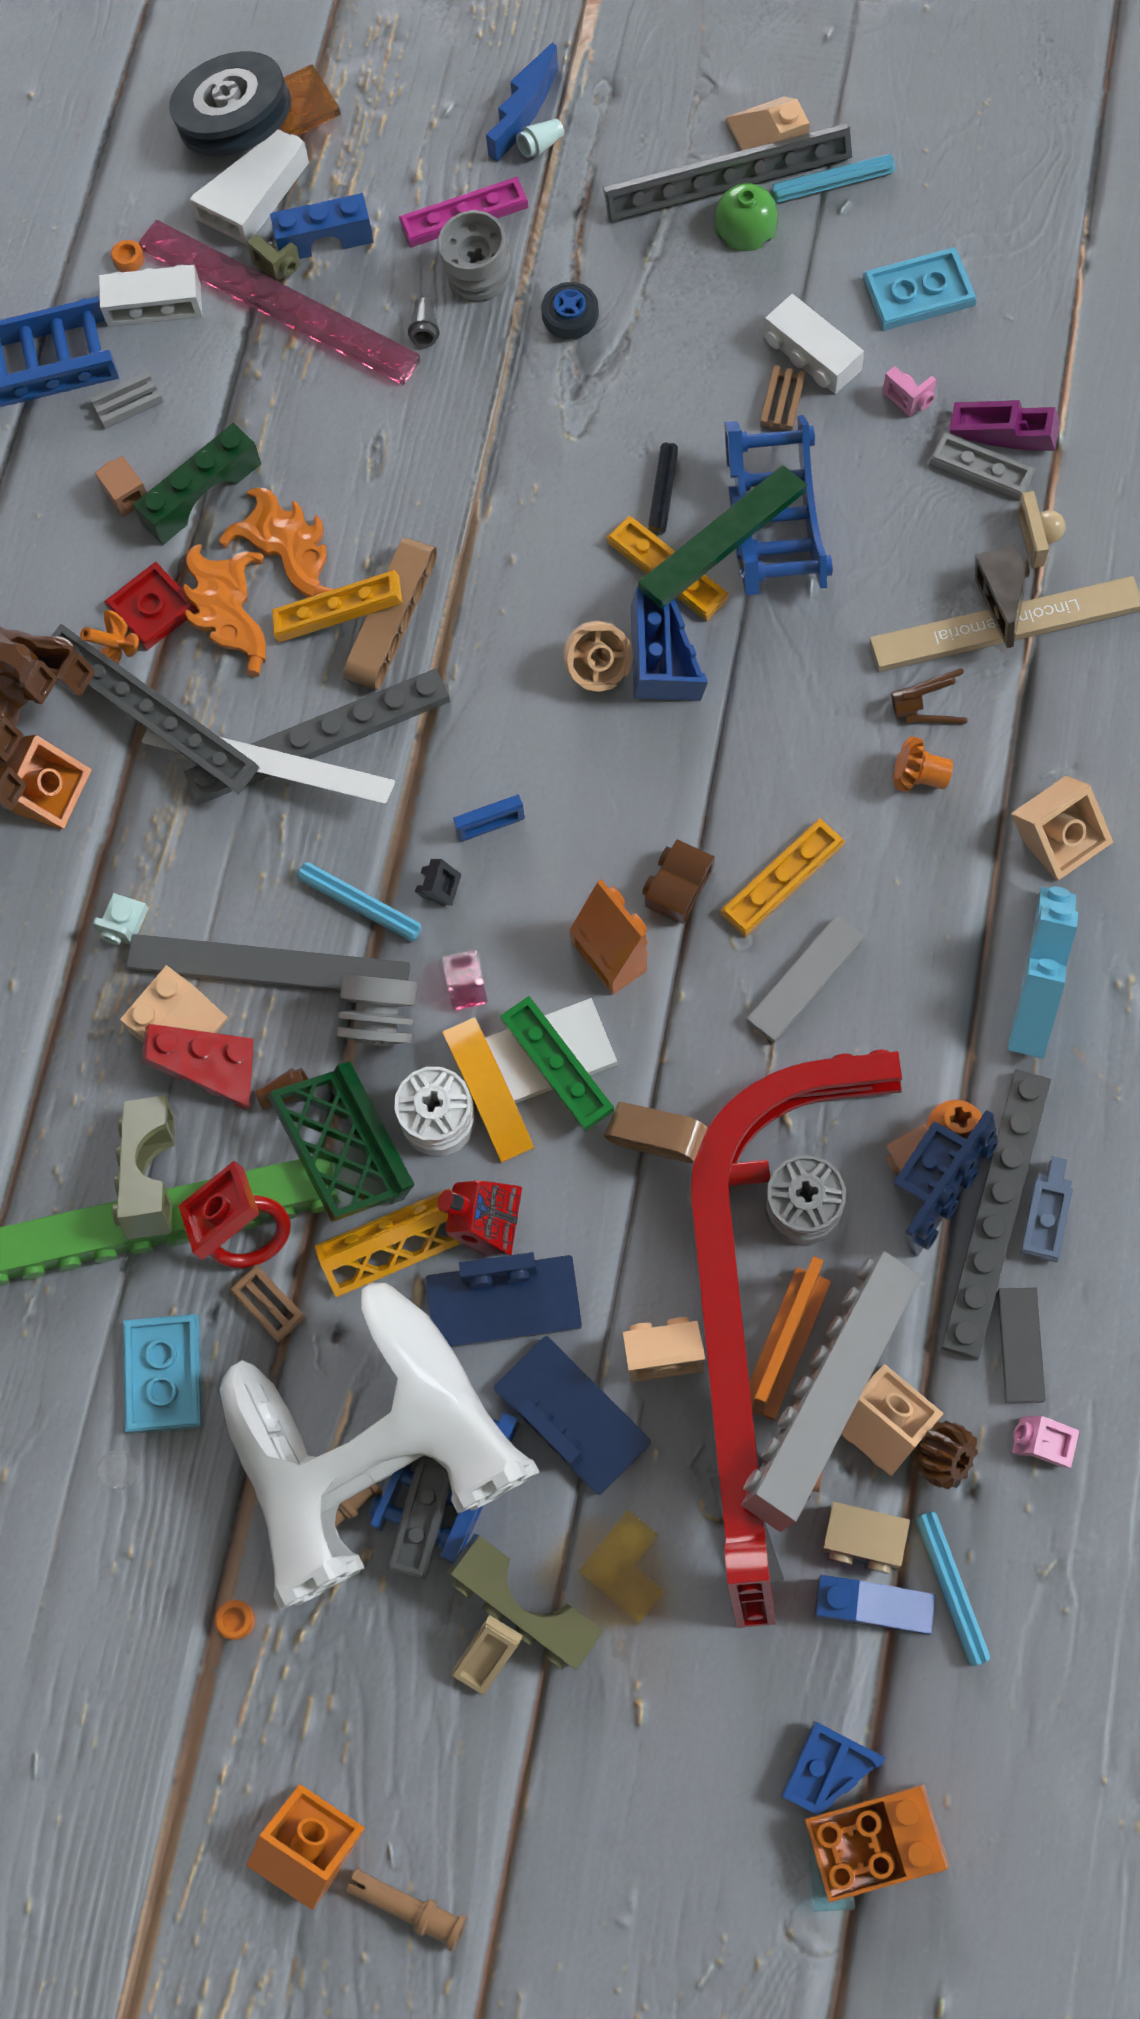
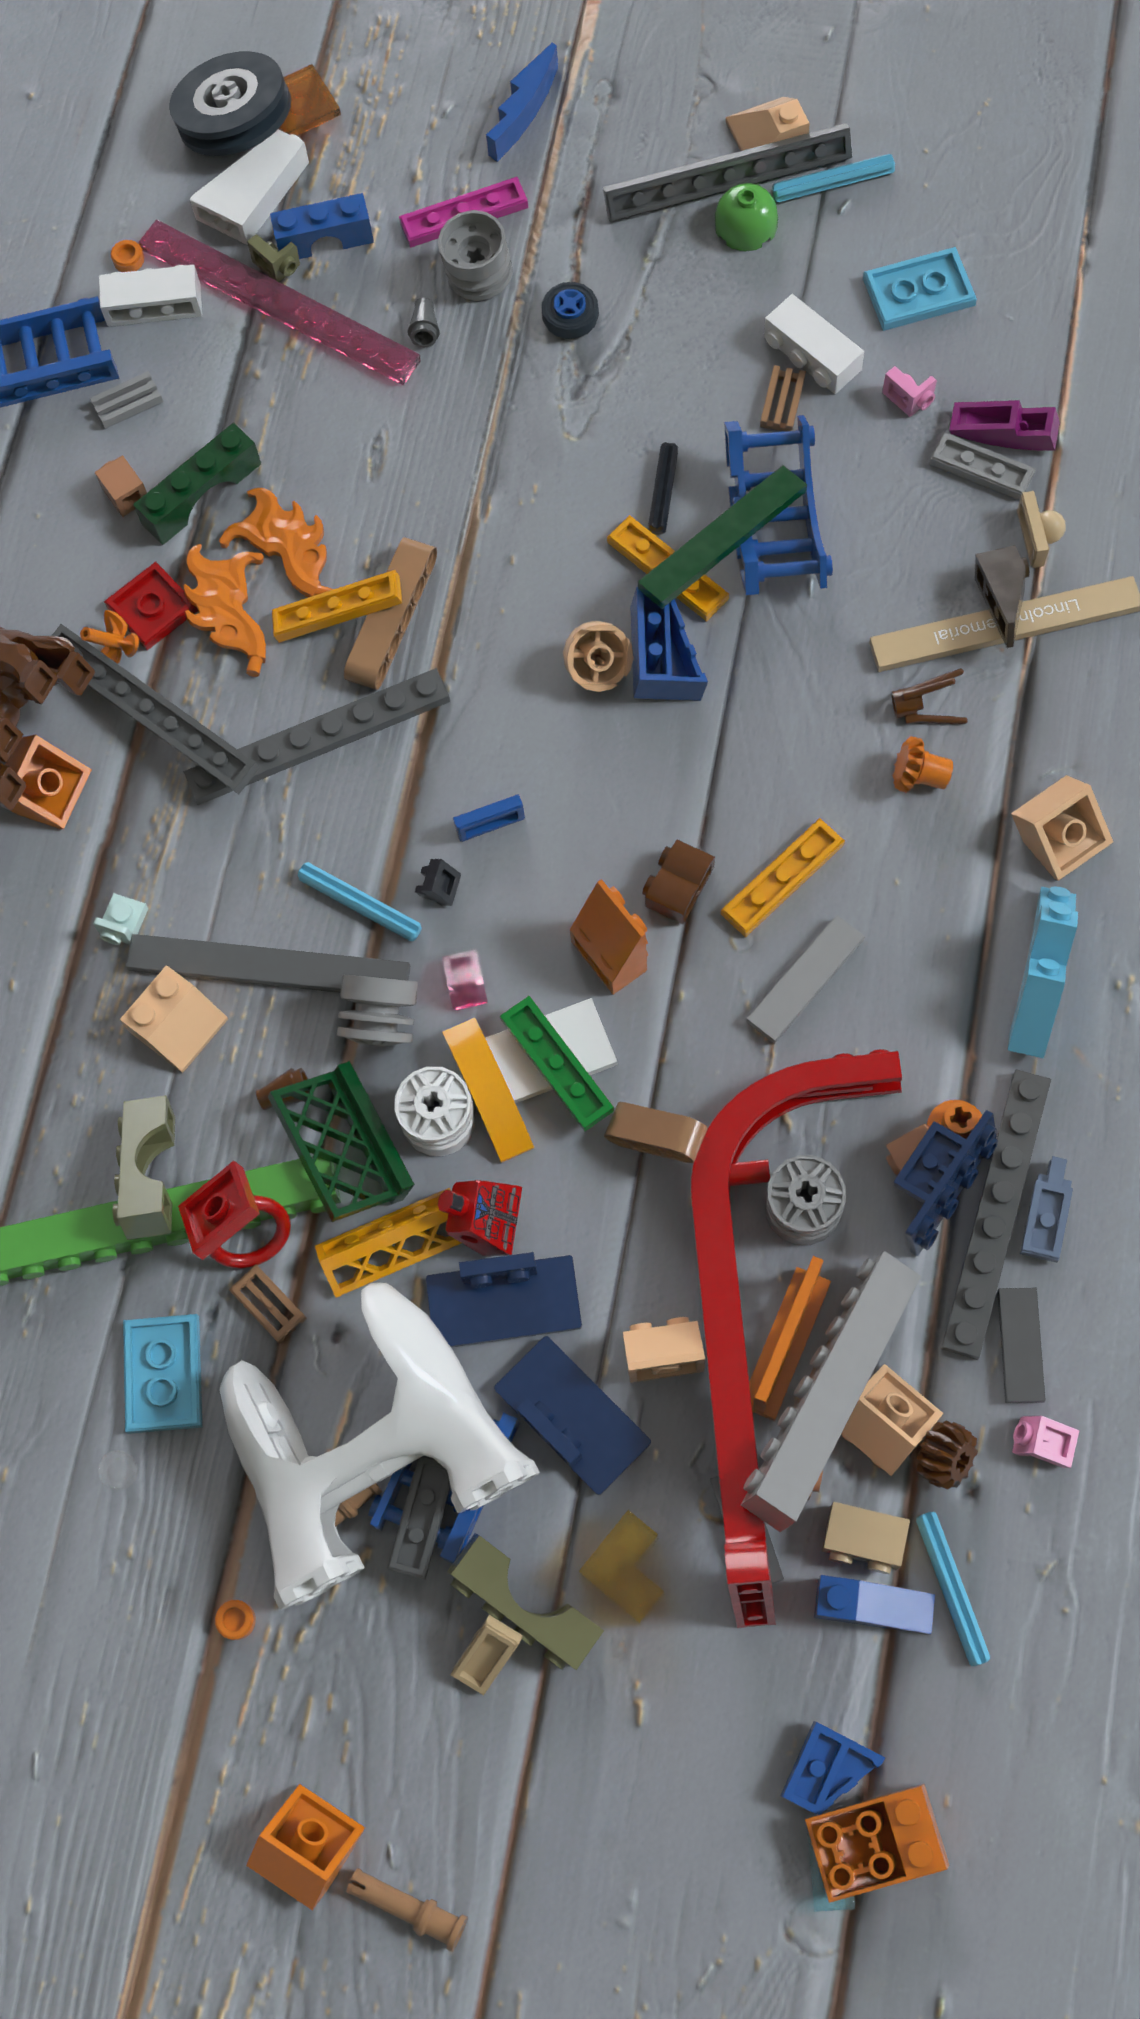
(205, 1058): red wing -> none
(305, 770): white sticker -> none
(538, 137): light aqua cone -> none

